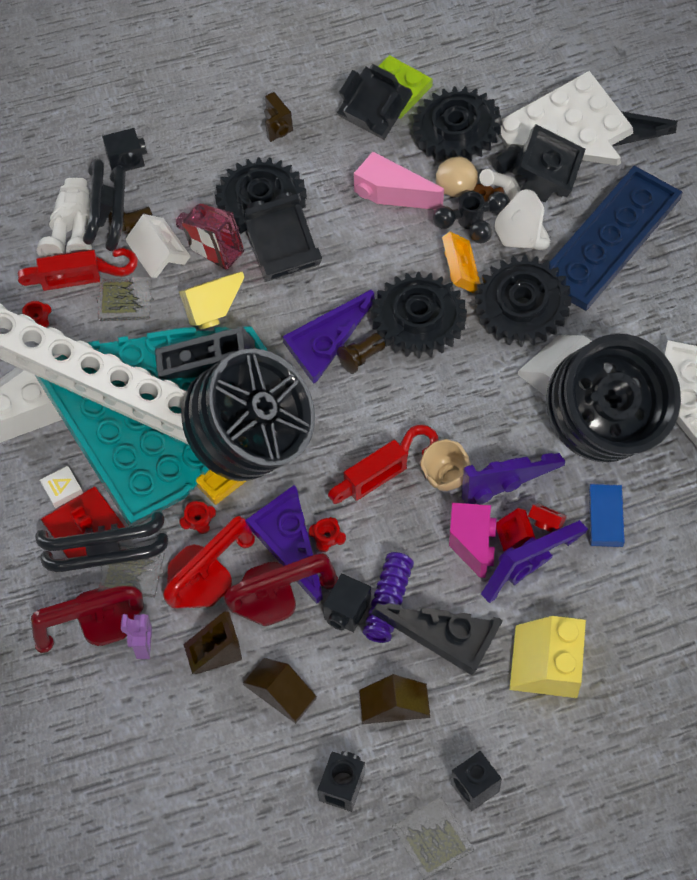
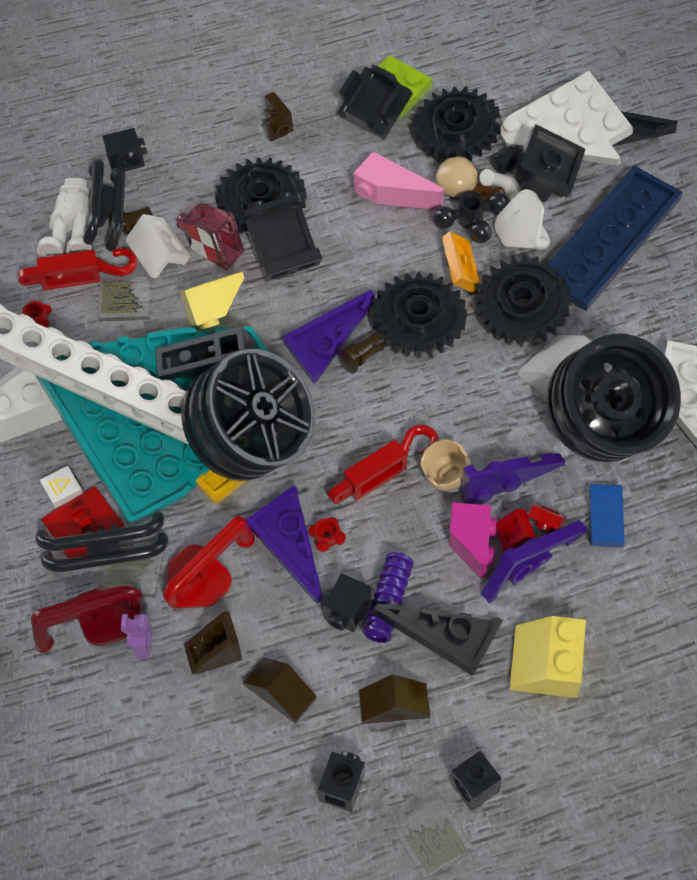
(194, 509): red plate -> none
(267, 592): dark red piece -> none

